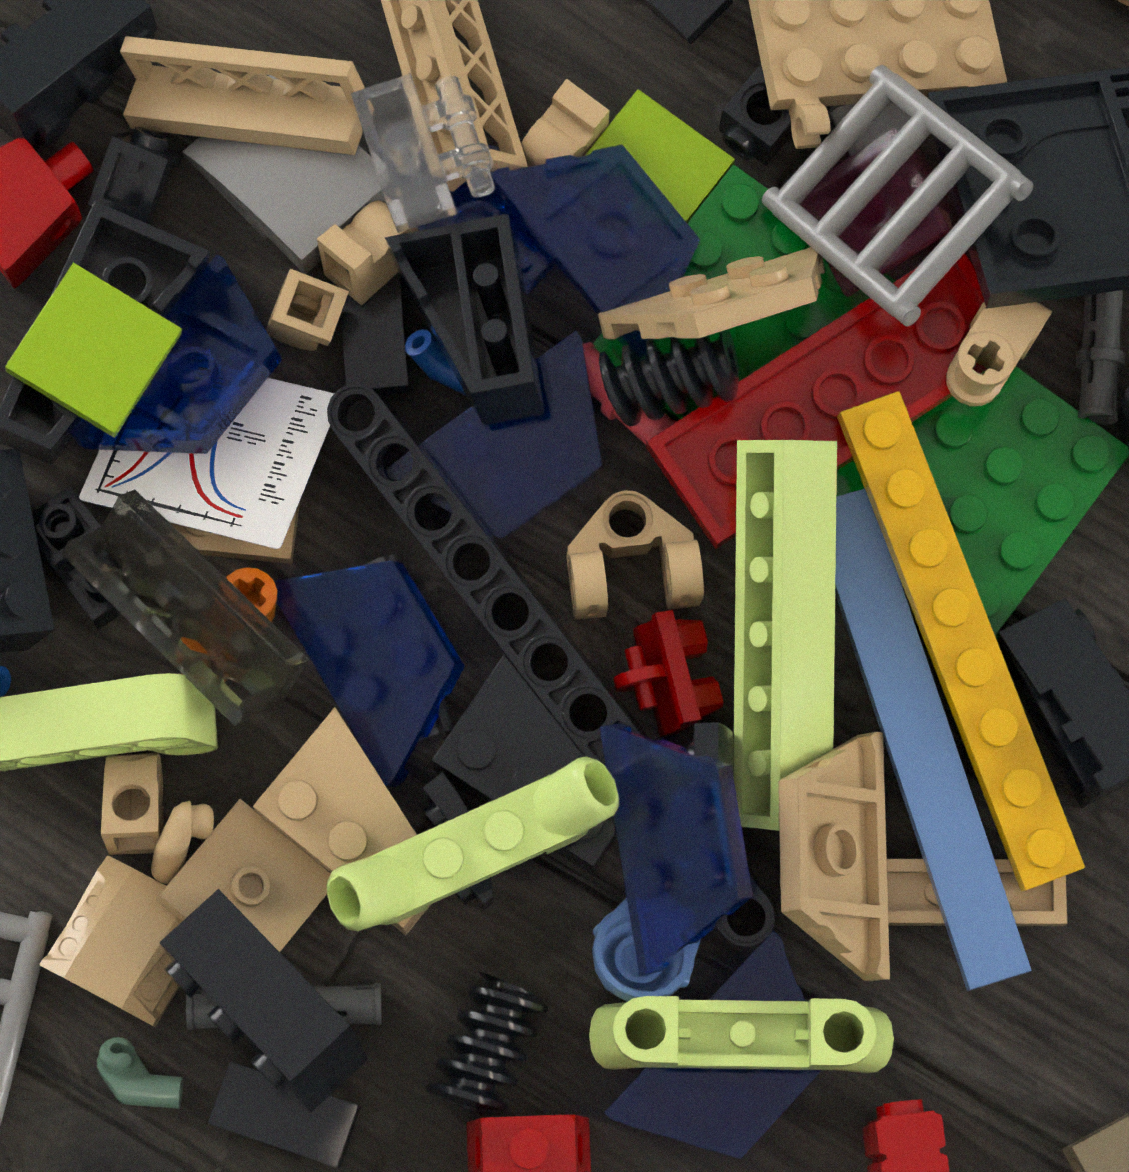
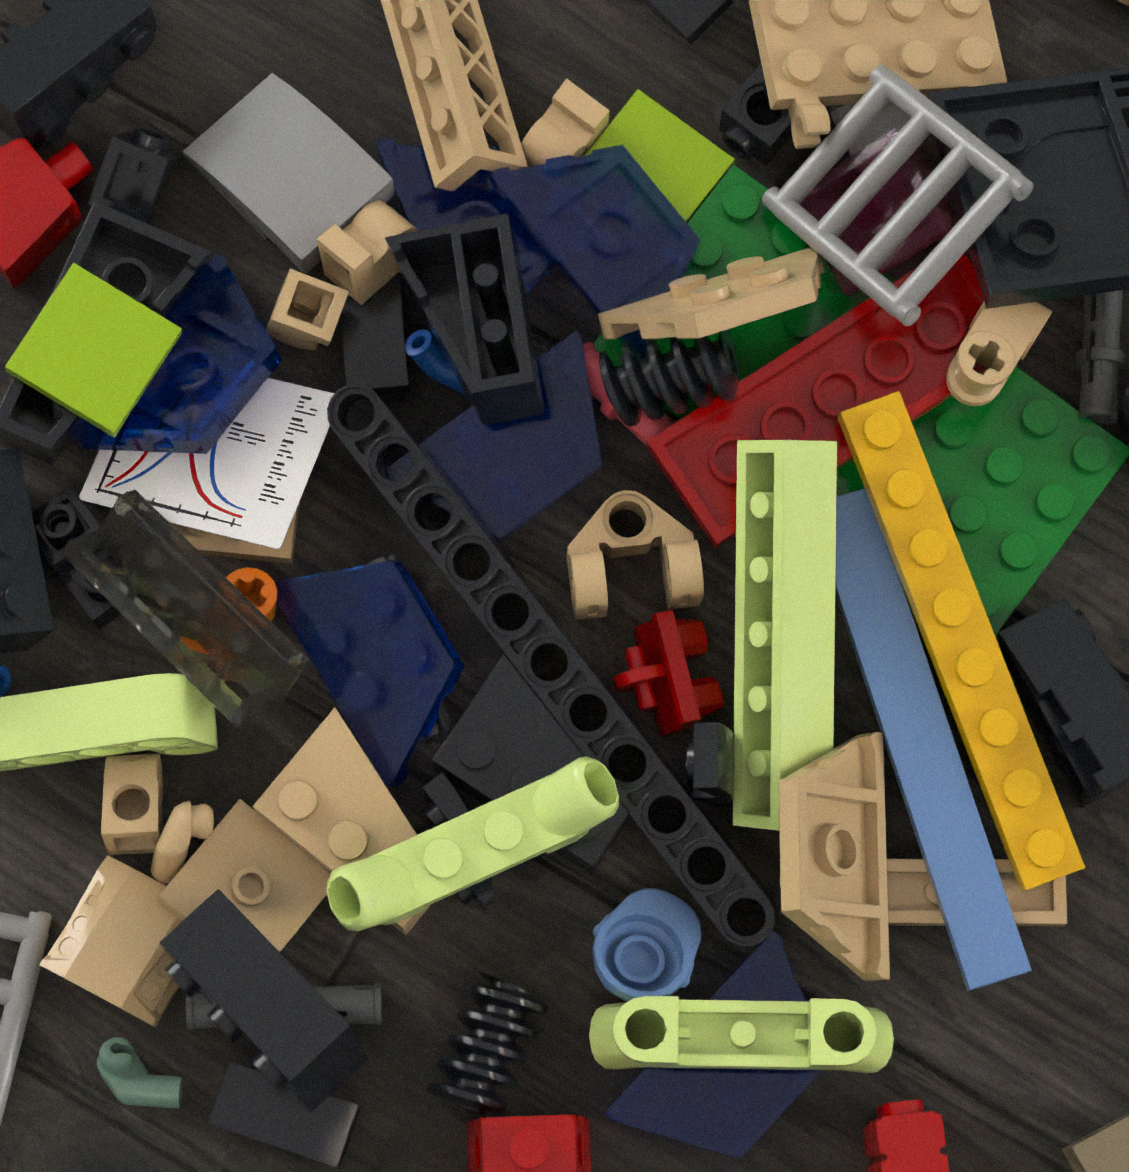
(242, 99): tan fence -> none
(405, 153): clear brick -> none
(675, 842): clear blue wing -> none

